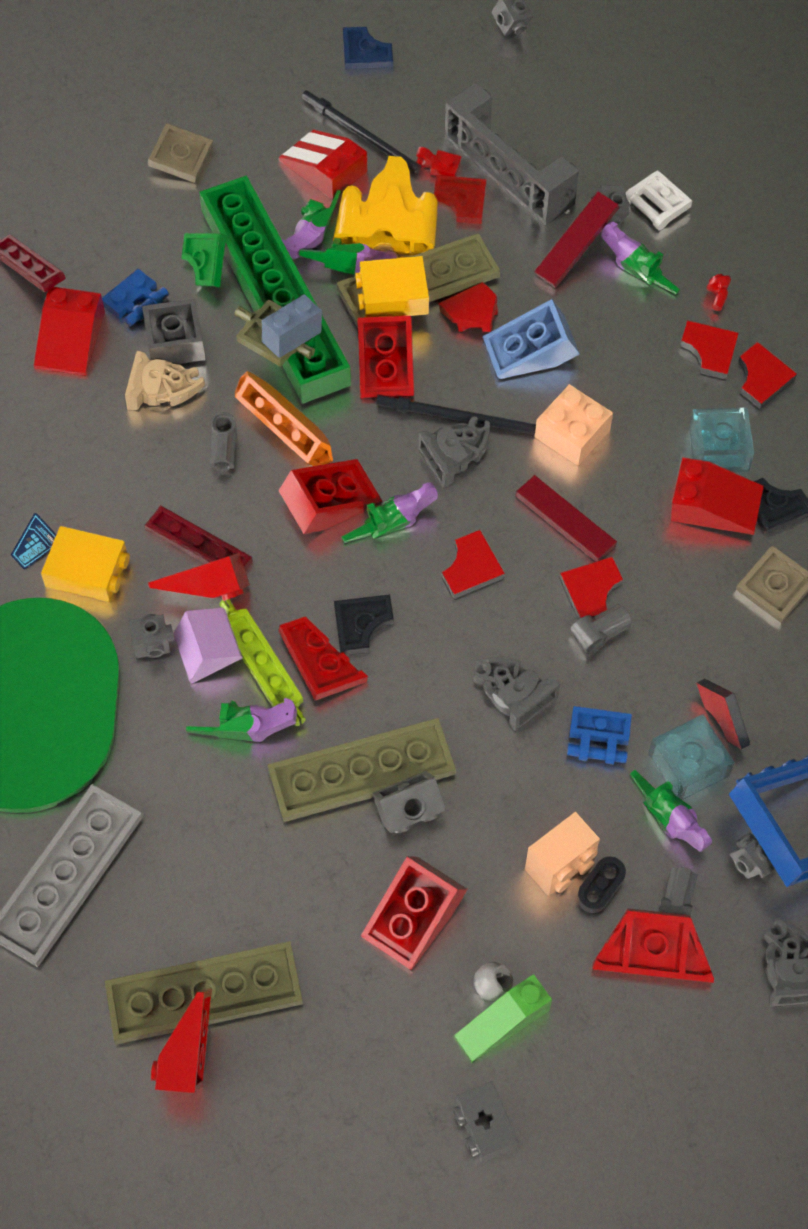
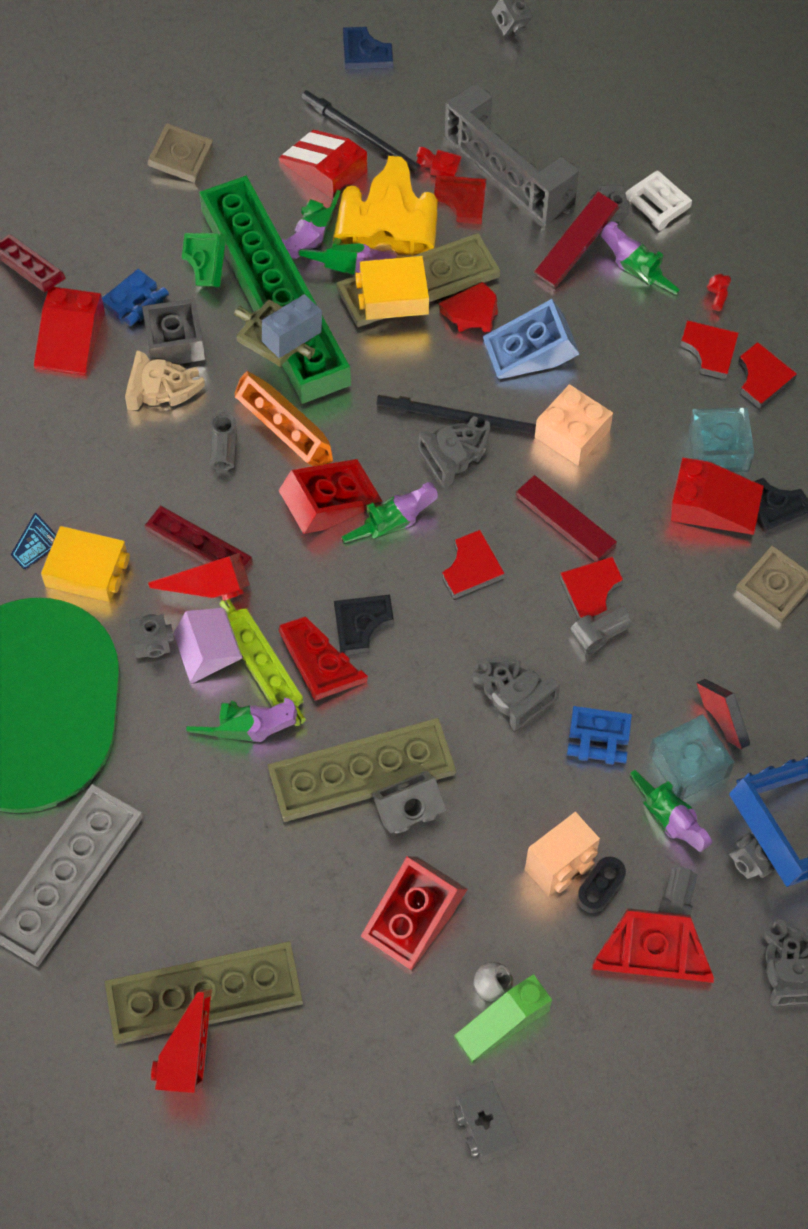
(386, 356): red slope -> none

